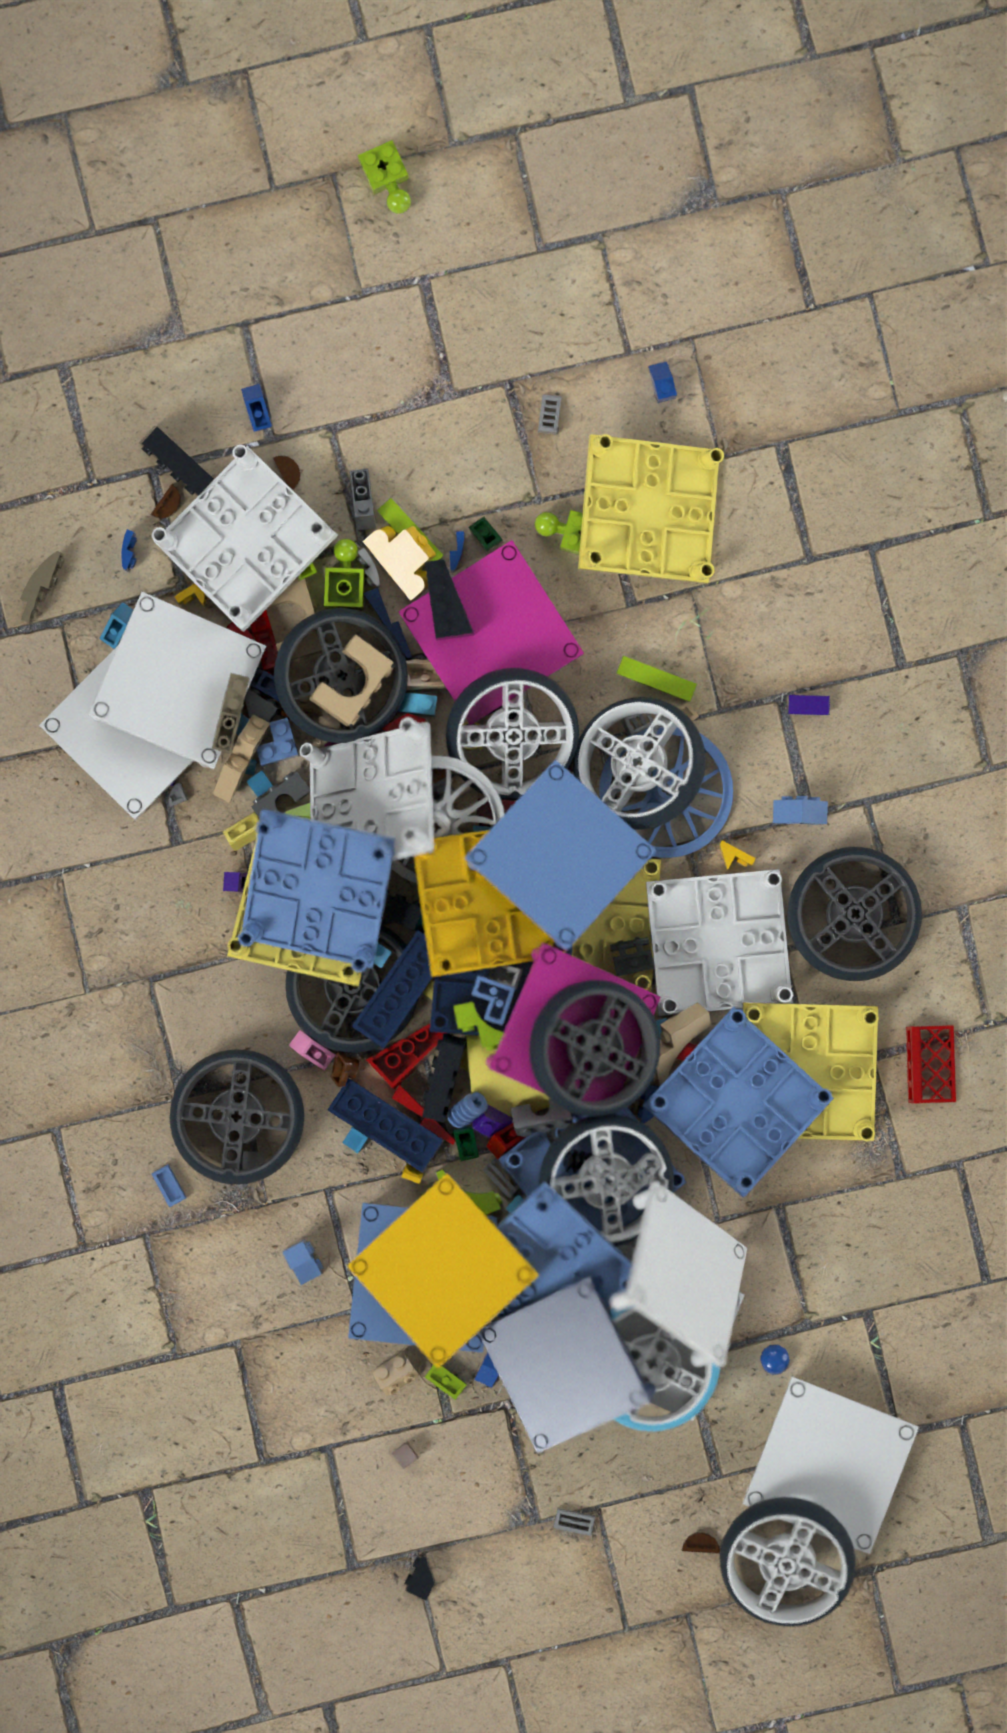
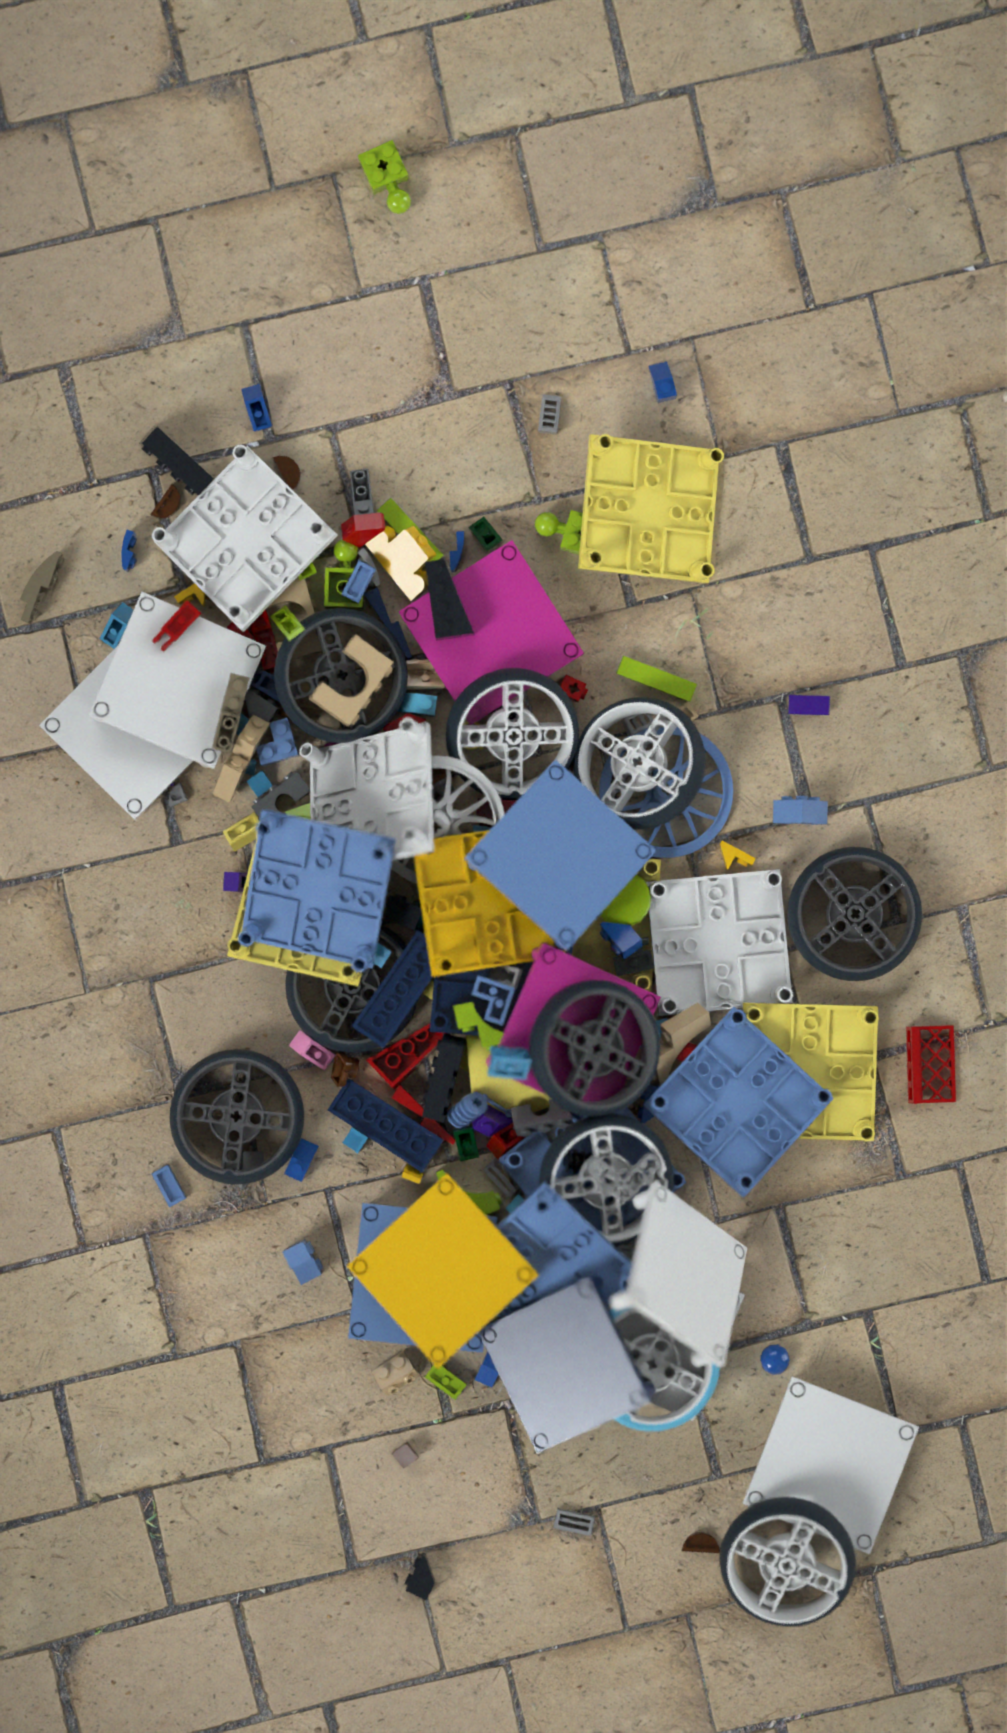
(178, 624): none -> red hinge
(287, 622): none -> lime slope
(301, 1160): none -> blue slope
(358, 581): none -> medium blue tile
(362, 528): none -> red slope
(508, 1113): none -> medium blue hinge
(509, 1063): none -> dark azure bracket
(570, 681): none -> red brick
(622, 937): none -> blue slope
(629, 904): none -> lime piece

